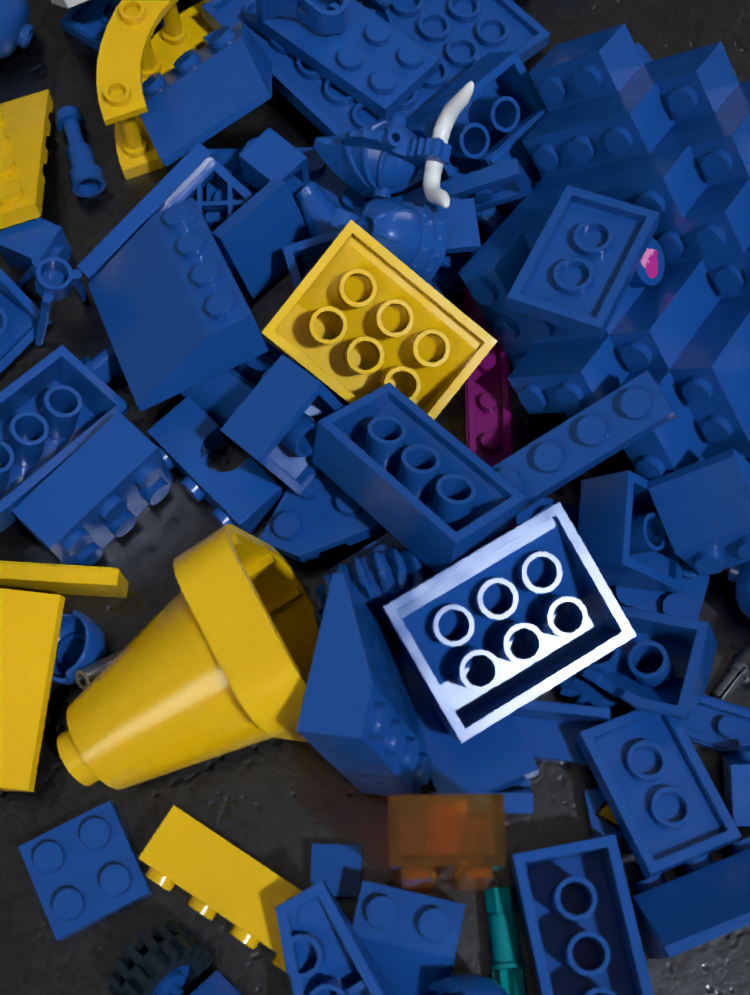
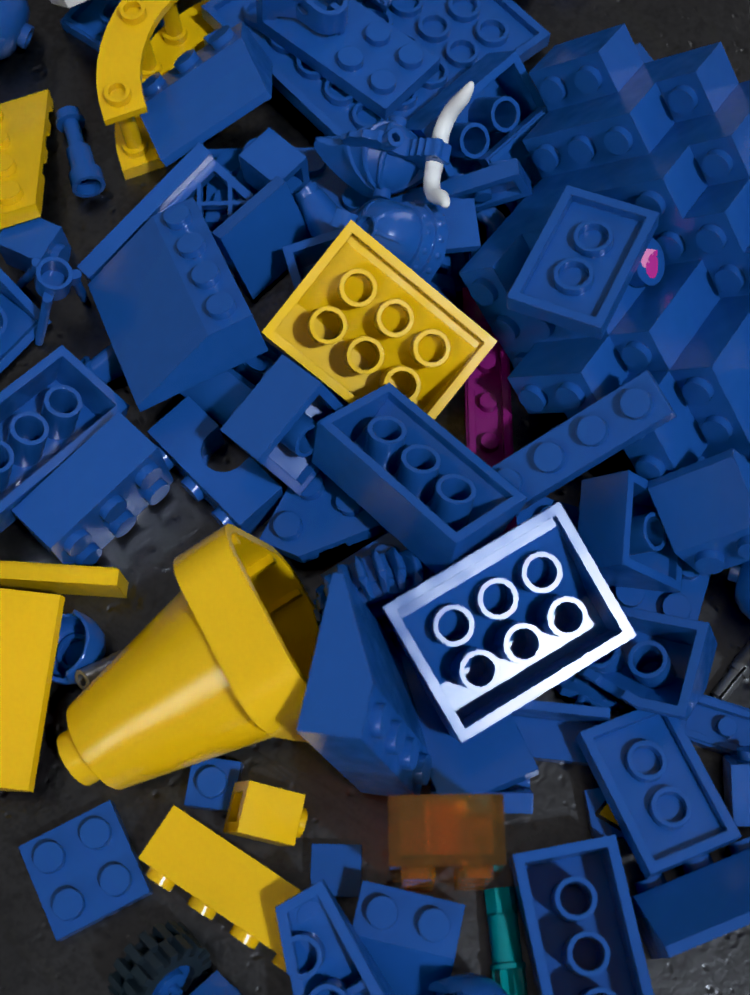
(212, 784): none -> blue plate
(266, 813): none -> yellow brick

